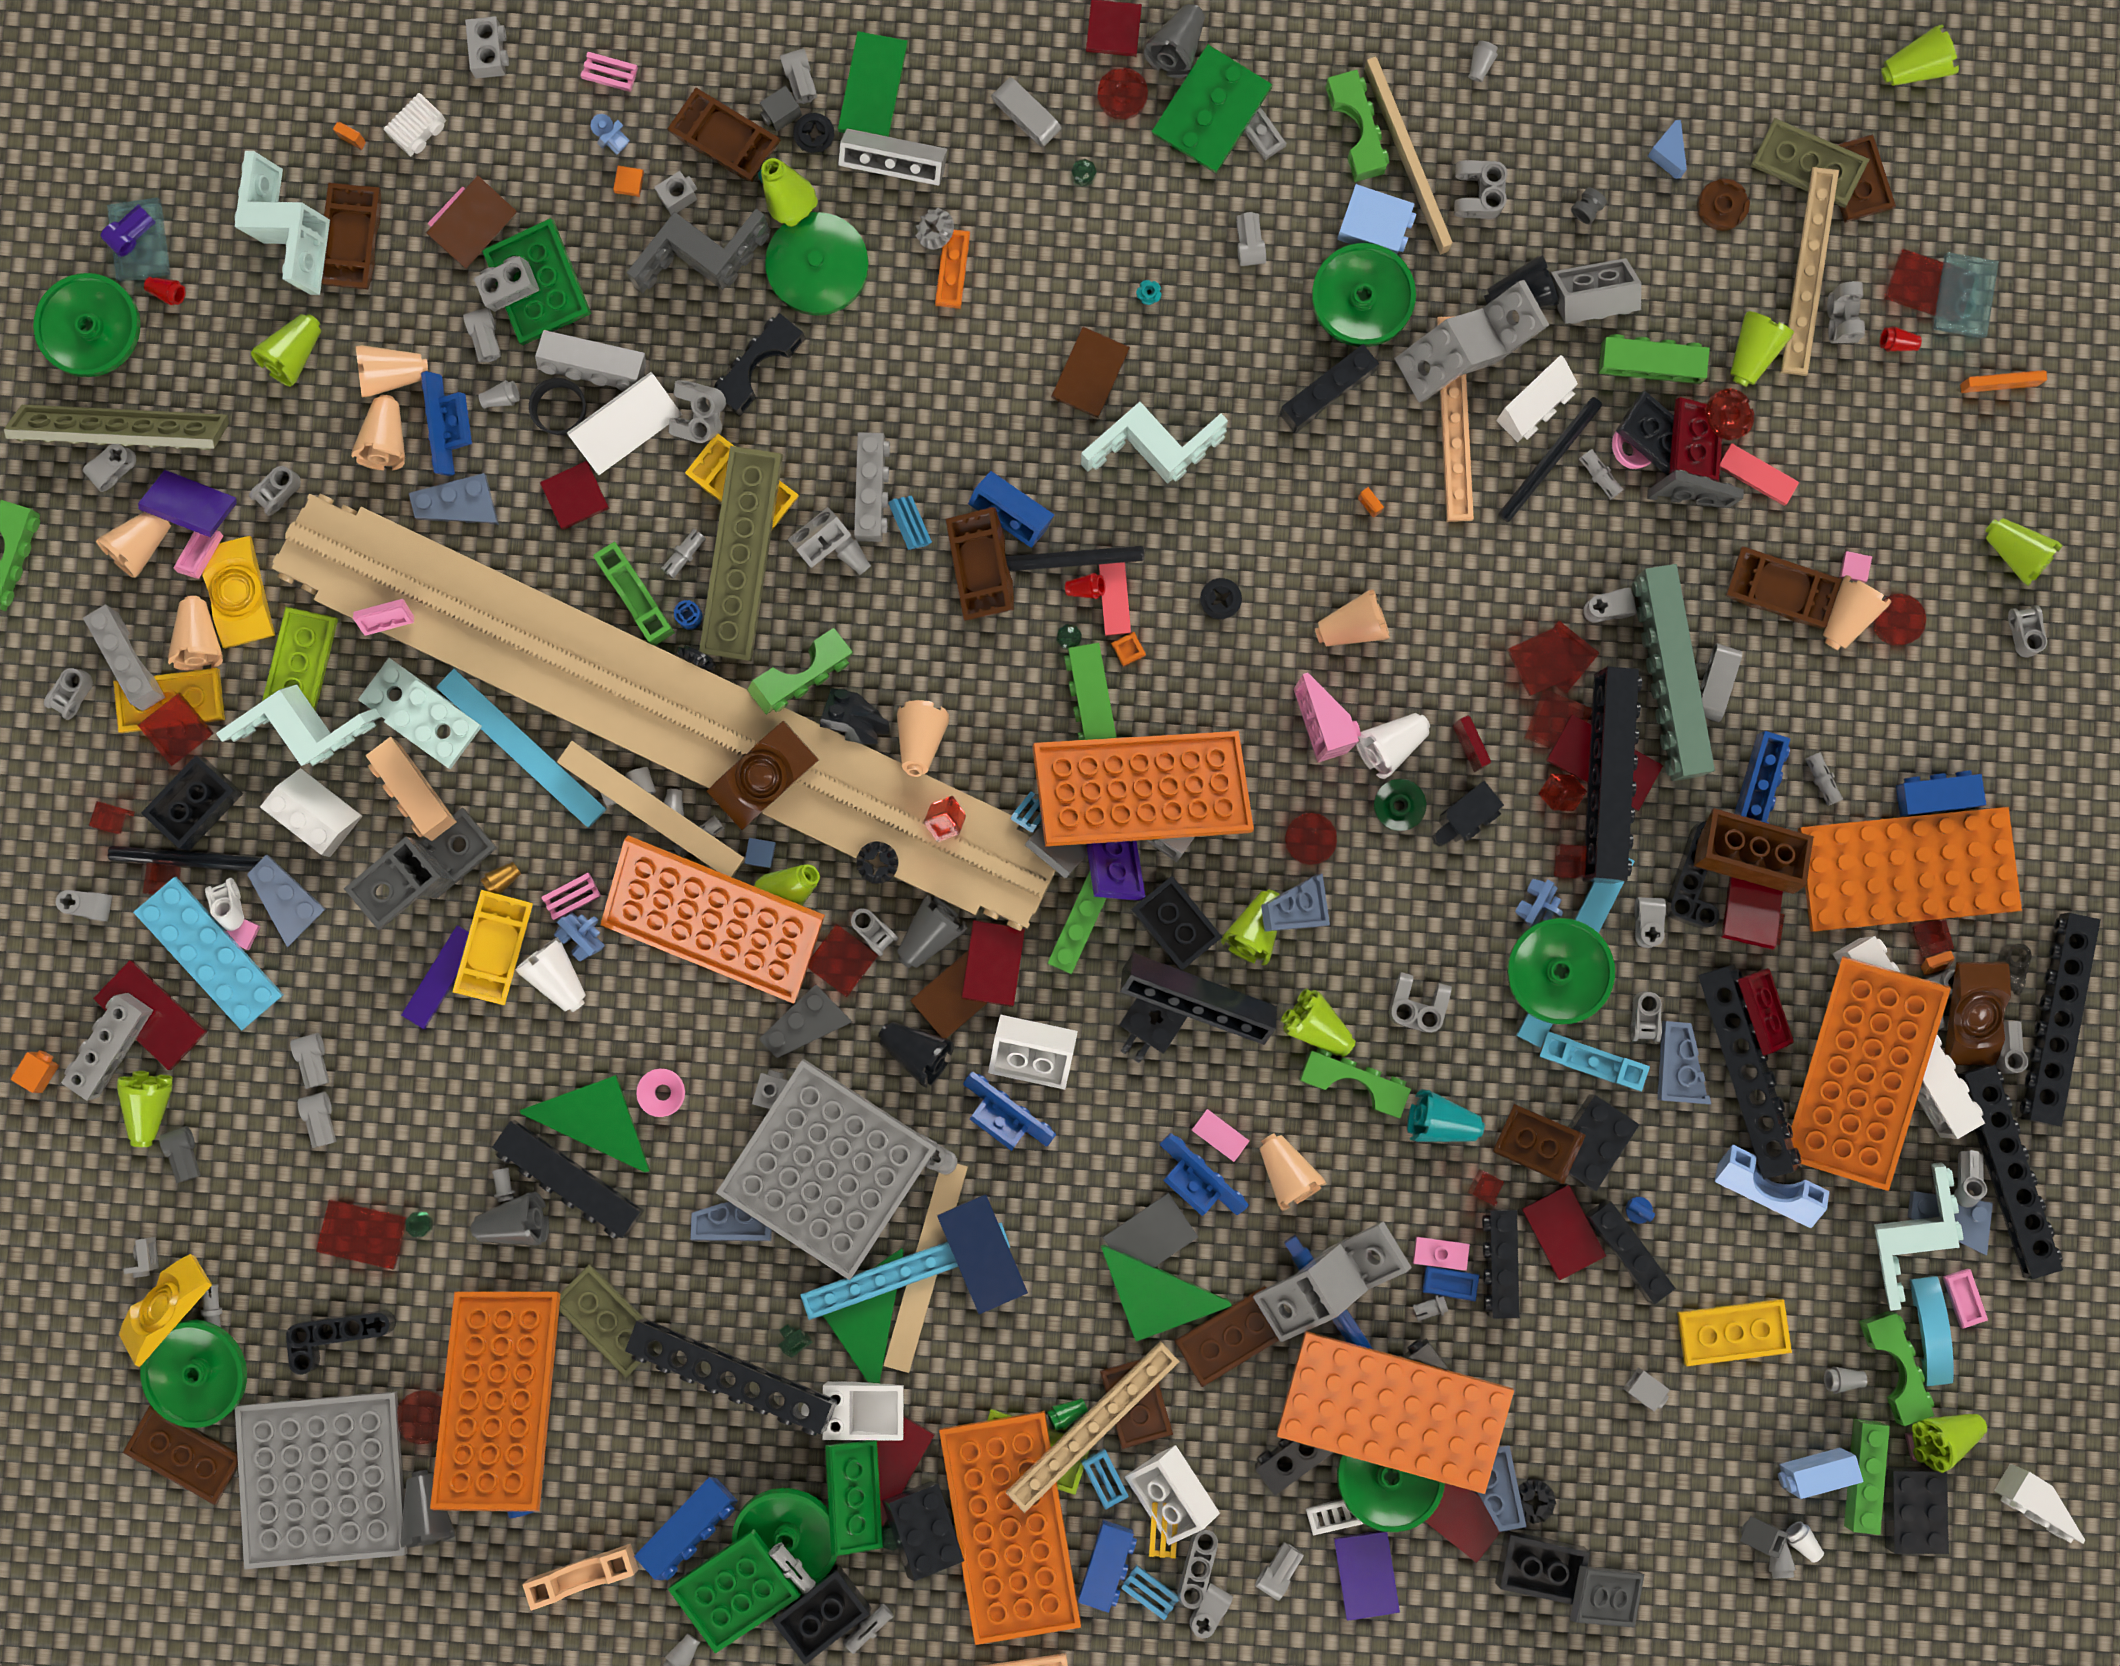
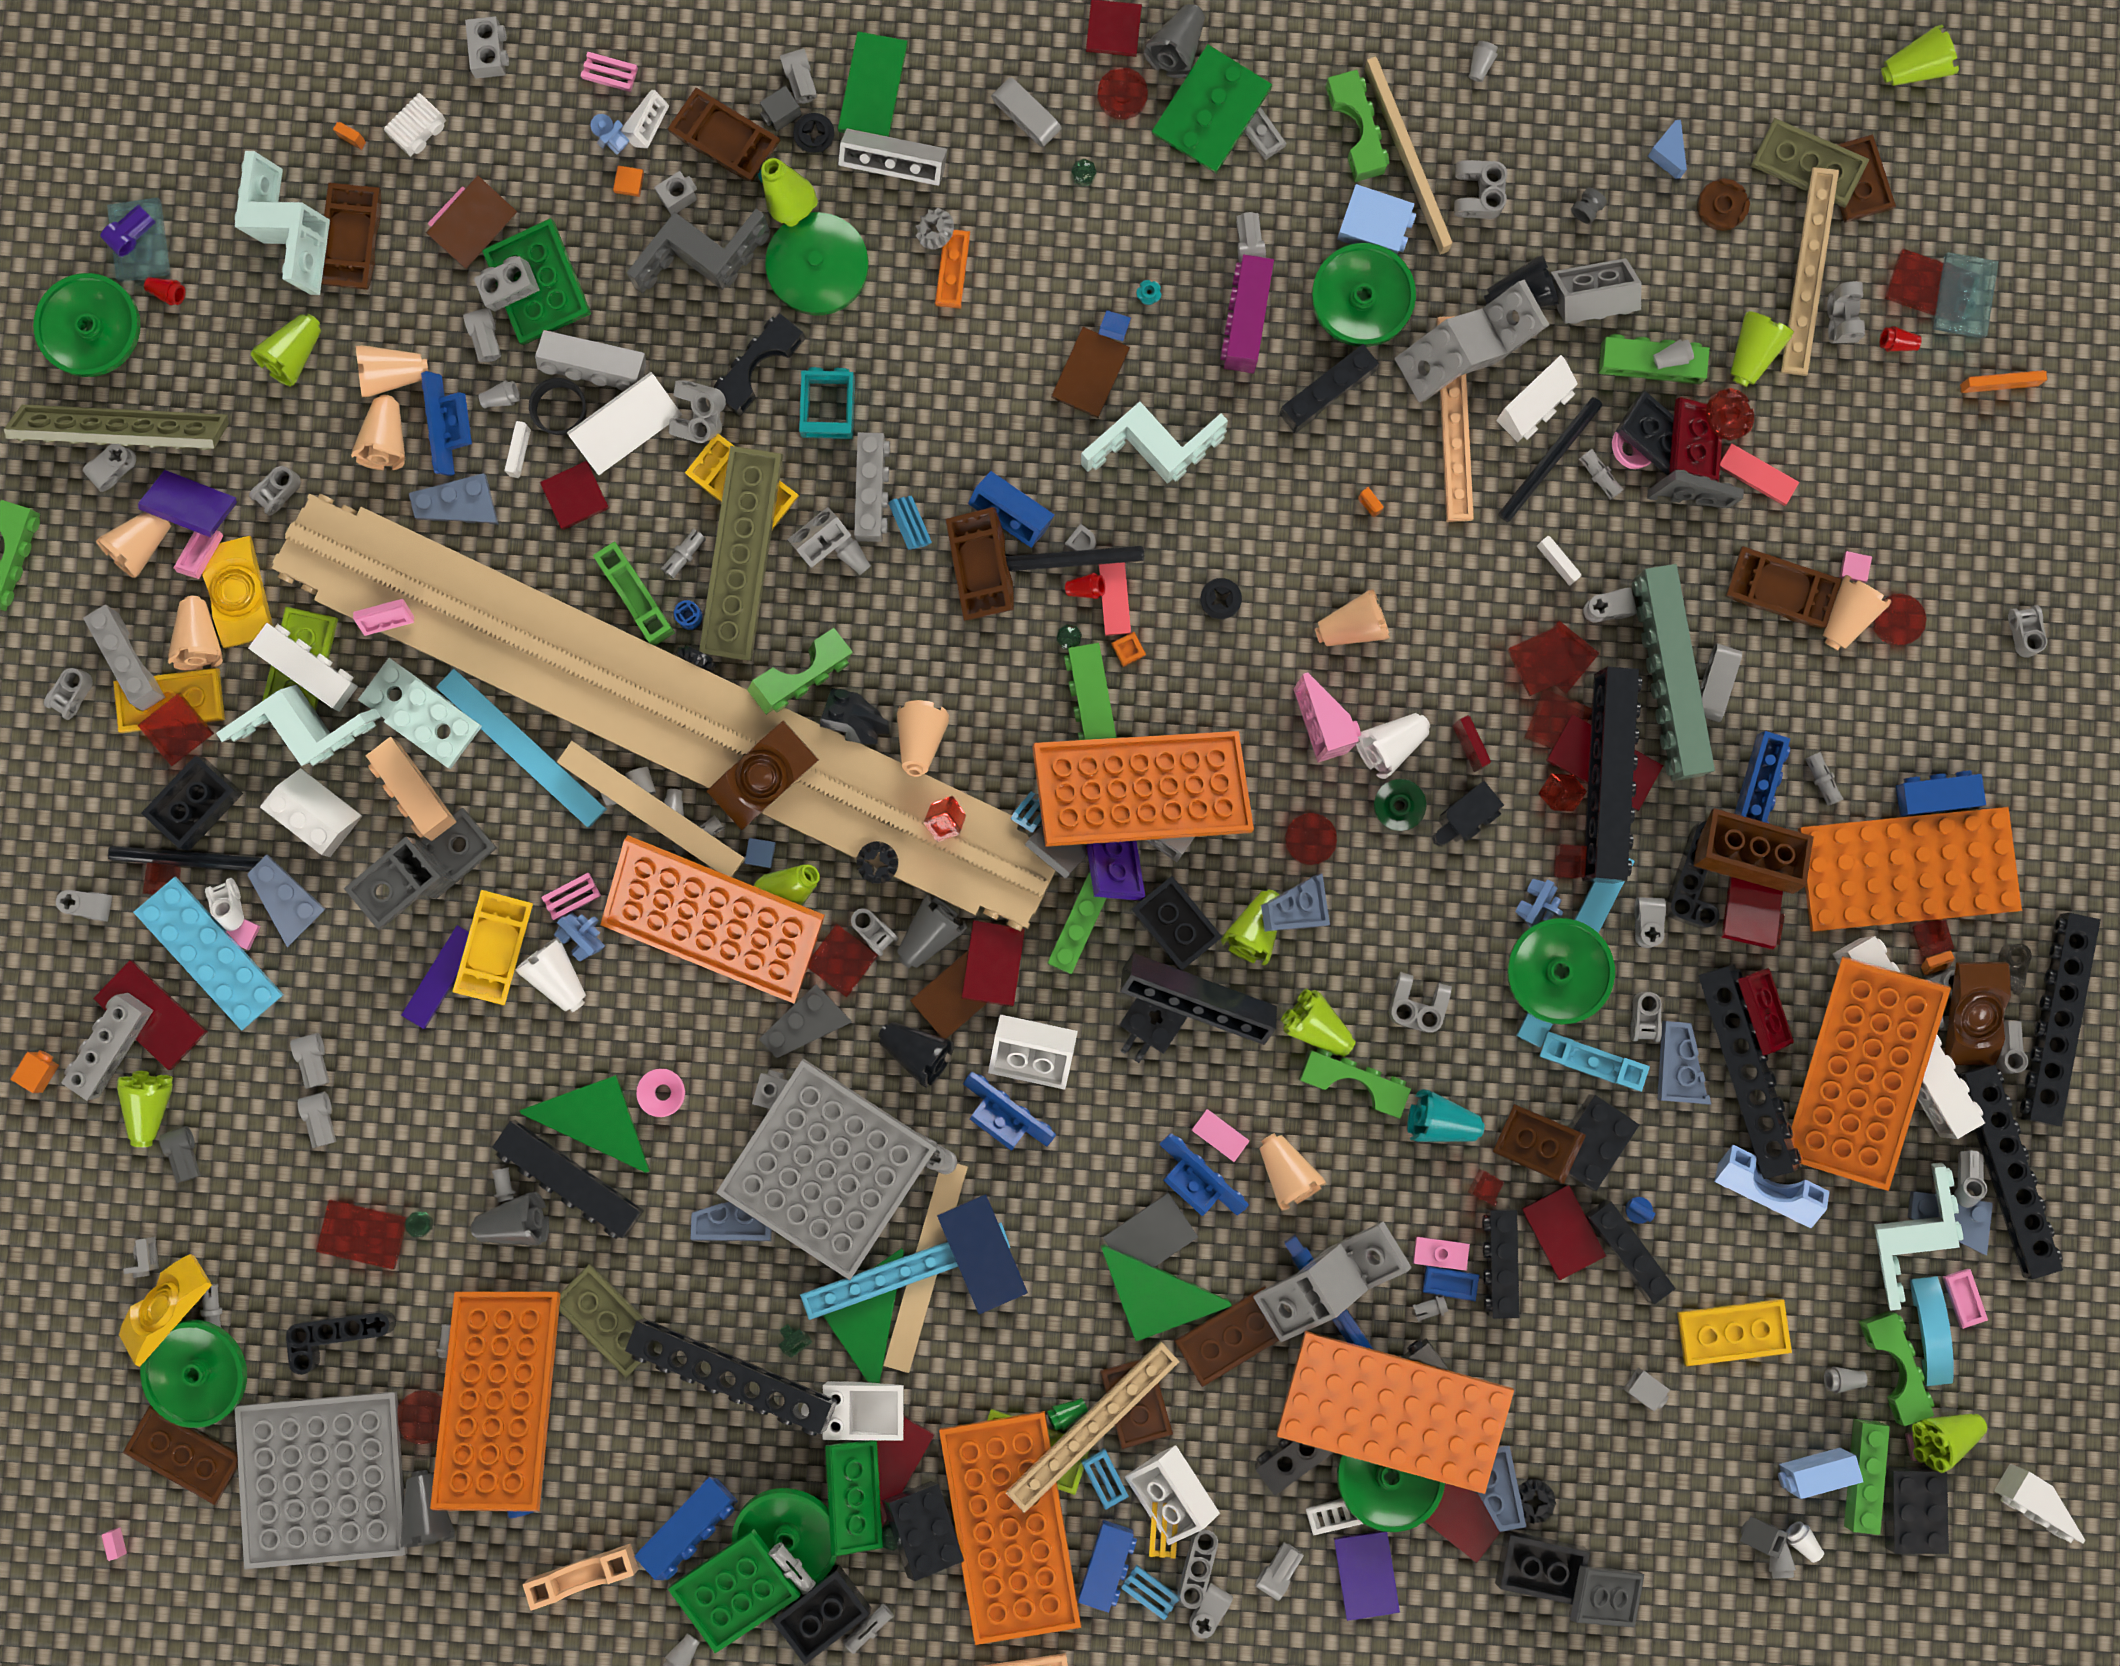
(109, 817): clear red panel -> none
(114, 1544): none -> bright pink tile
(303, 667): none -> white brick
(444, 1341): none -> light grey pin
(500, 878): pearl gold cone -> none
(517, 449): none -> white tile
(640, 135): none -> white slope
(829, 430): none -> teal window
(1081, 539): none -> light grey tile
(1114, 325): none -> blue tile
(1248, 315): none -> magenta brick
(1559, 560): none -> white tile
(1675, 354): none -> light grey cone
(2022, 548): lime cone -> none

